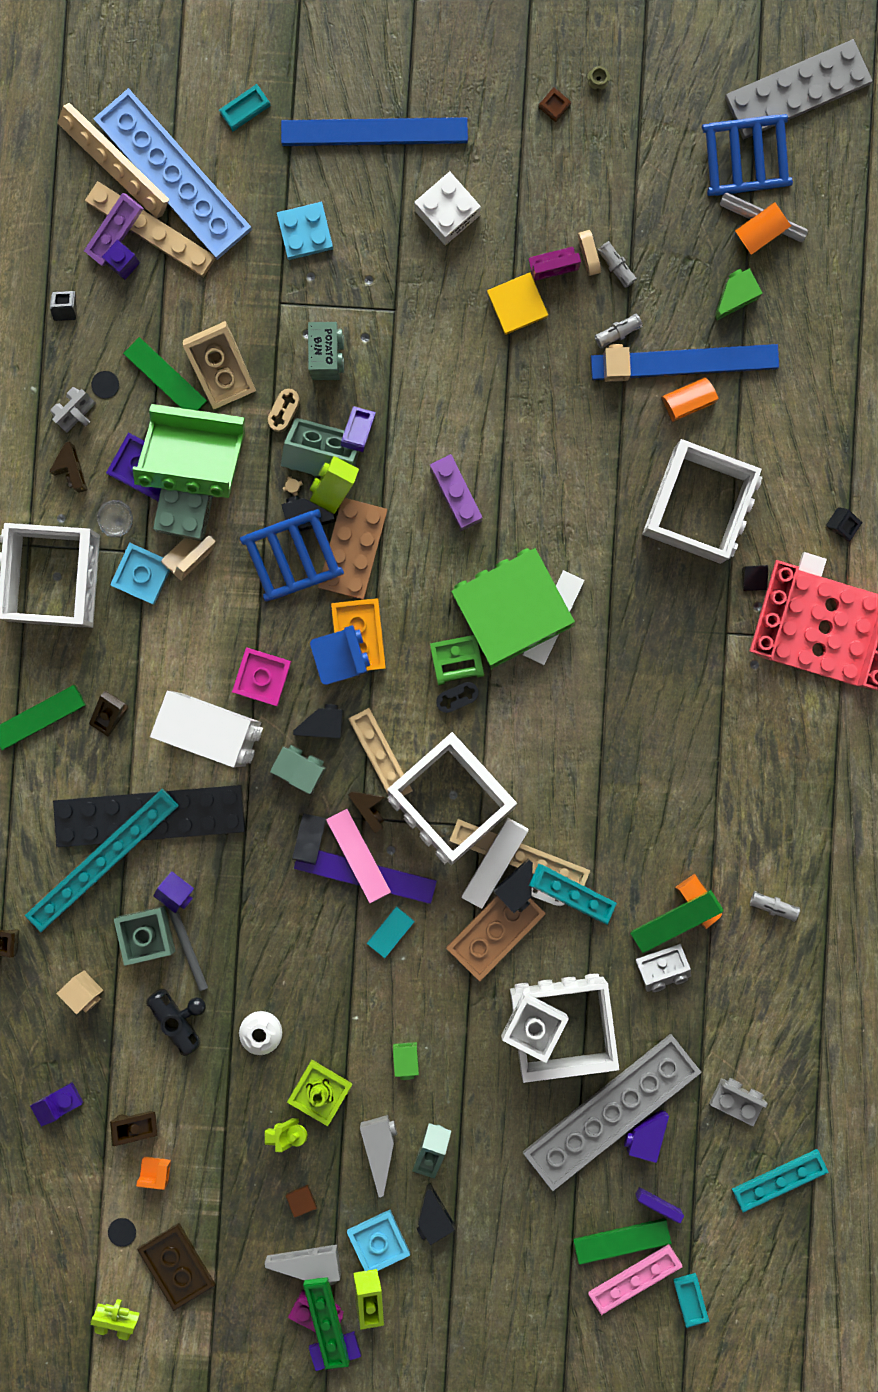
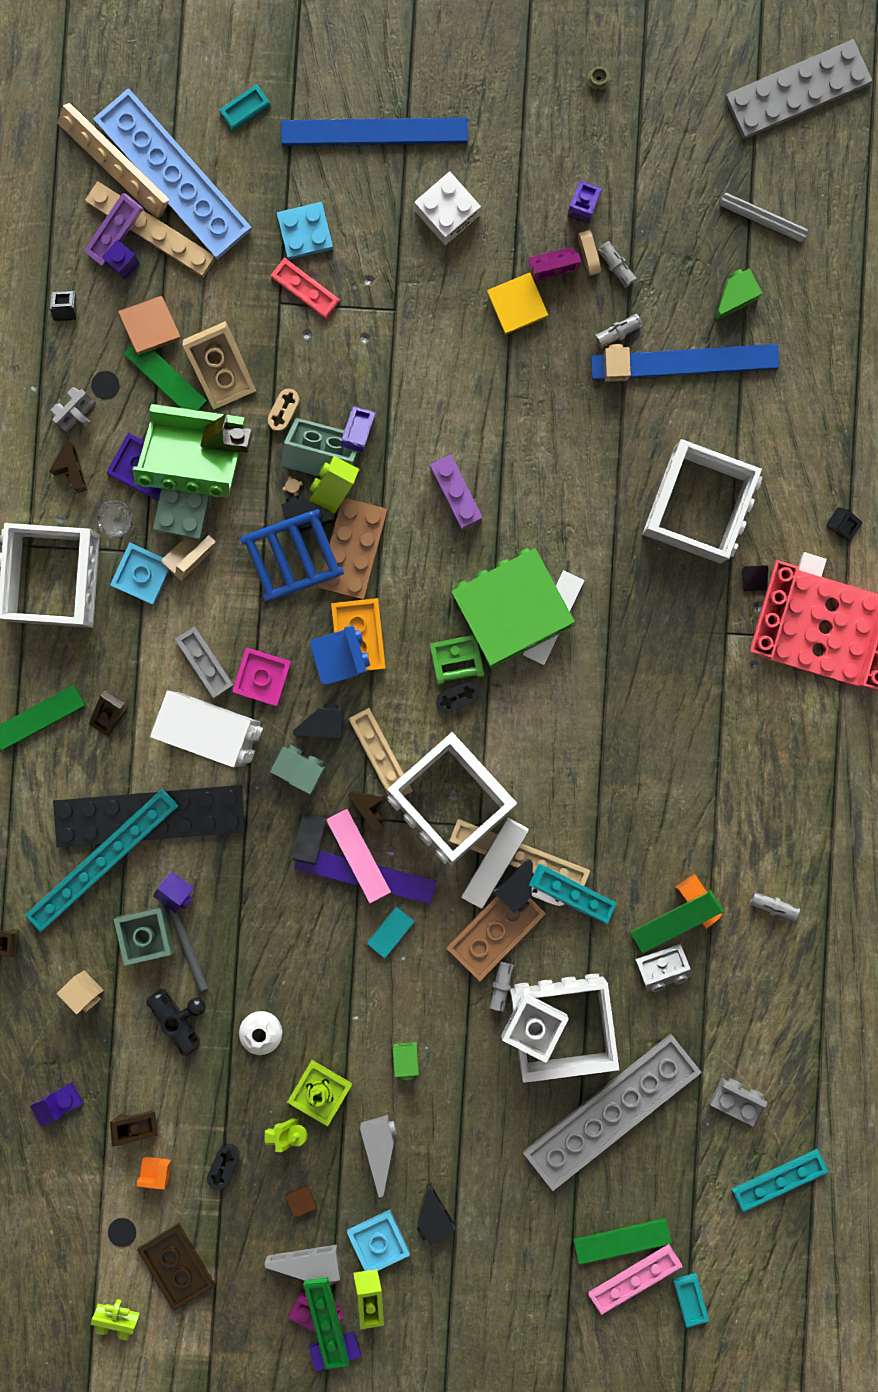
(149, 325): none -> nougat tile
(204, 662): none -> light grey plate
(217, 1164): none -> black beam
(224, 437): none -> dark brown slope
(305, 288): none -> coral tile
(324, 349): sand green brick -> none
(432, 1150): sand green slope -> none
(501, 986): none -> light grey pin
(554, 104): reddish brown tile -> none
(584, 202): none -> dark purple slope
(647, 1137): dark purple slope -> none
(659, 1205): dark purple tile -> none
(690, 399): orange brick -> none
(756, 124): blue bar -> none
(763, 228): orange brick -> none

